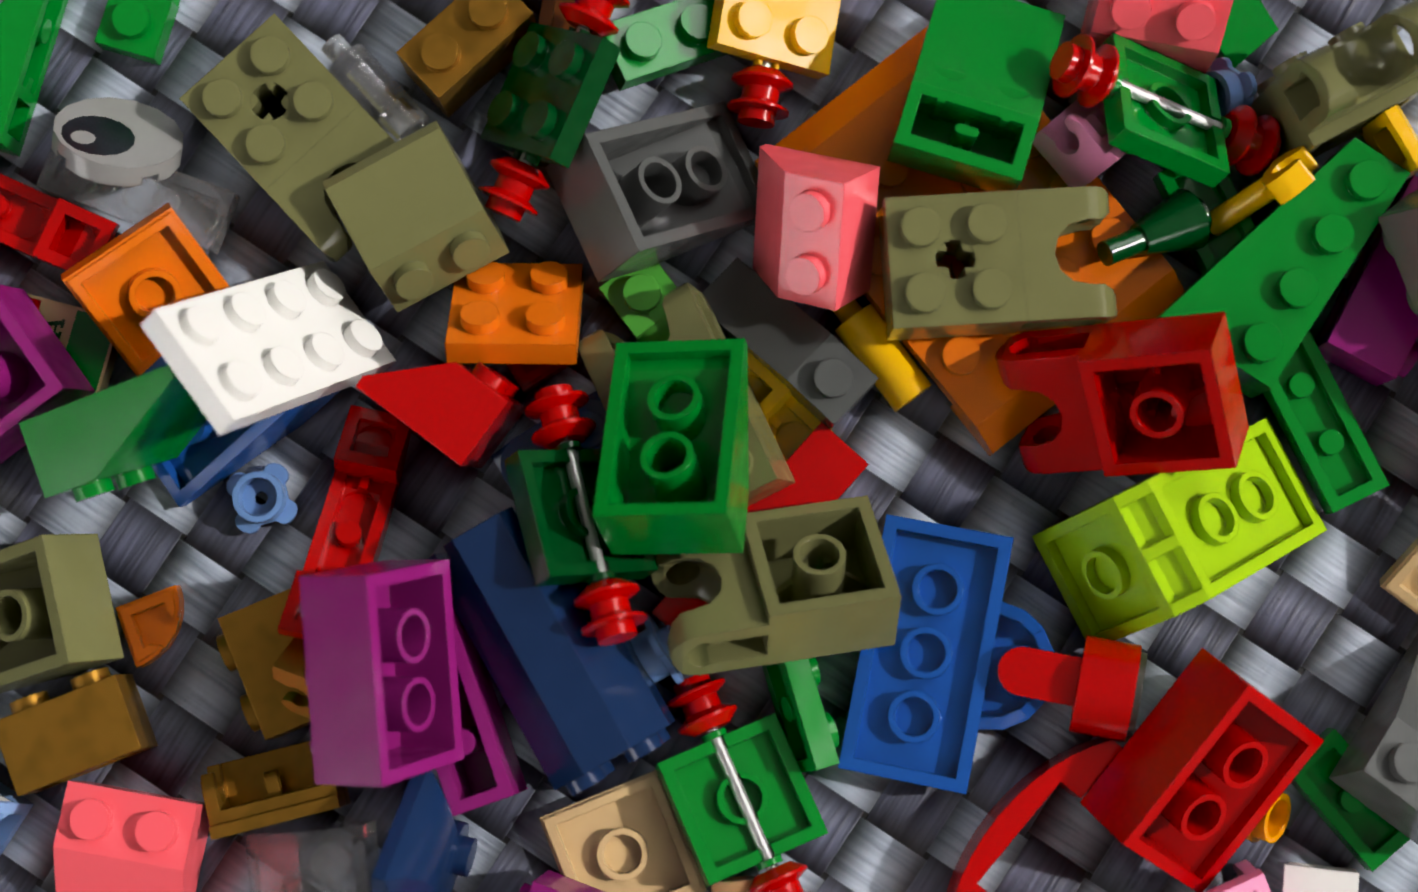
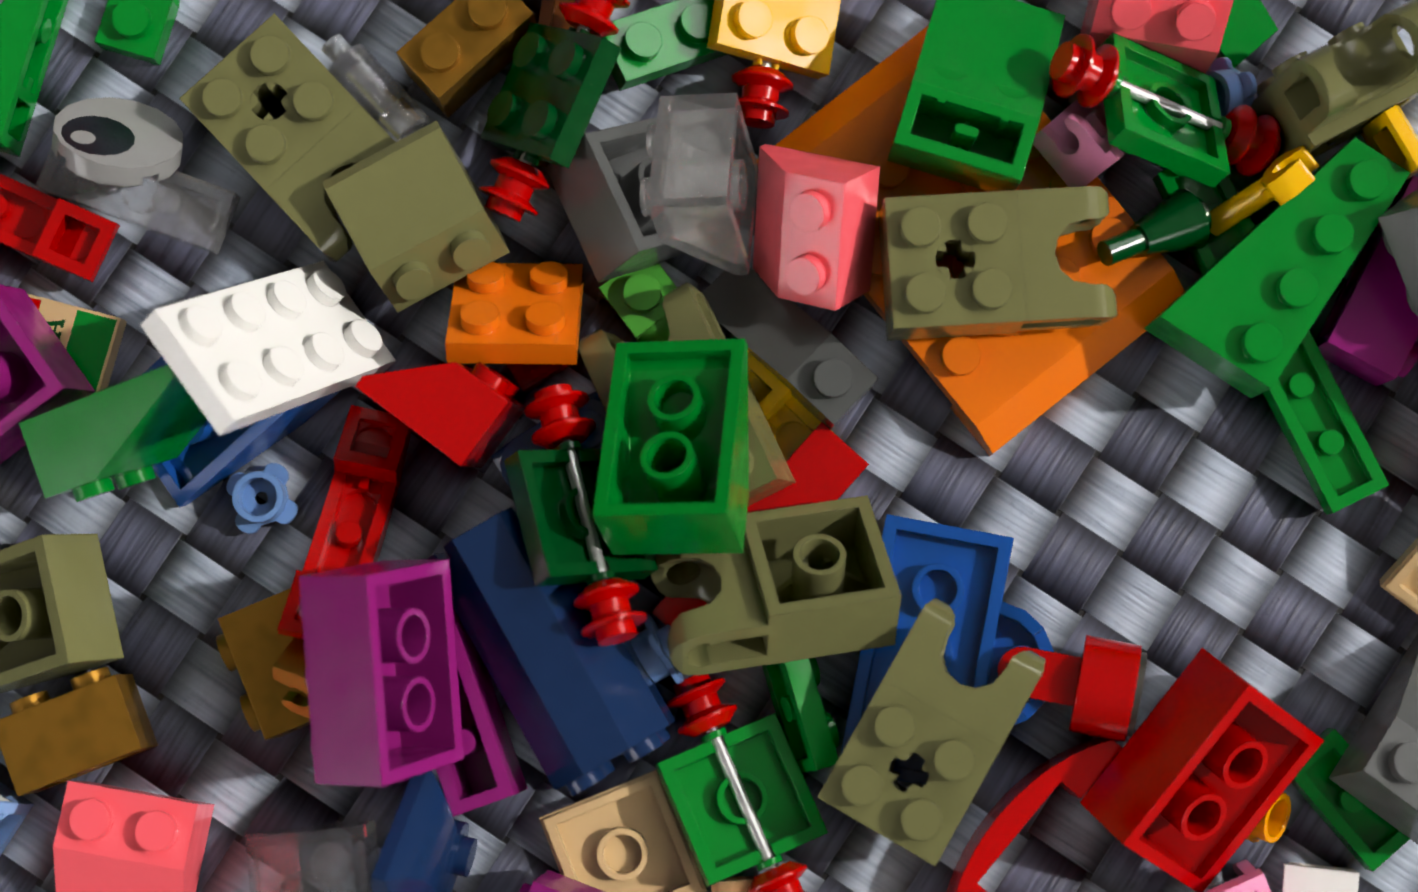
(138, 272): orange tile -> none
(152, 623): orange tile -> none
(266, 791): pearl gold hinge -> none
(702, 179): none -> clear slope
(865, 336): yellow cylinder -> none
(944, 722): none -> olive brick
(1130, 396): red brick -> none
(1178, 539): lime bracket -> none

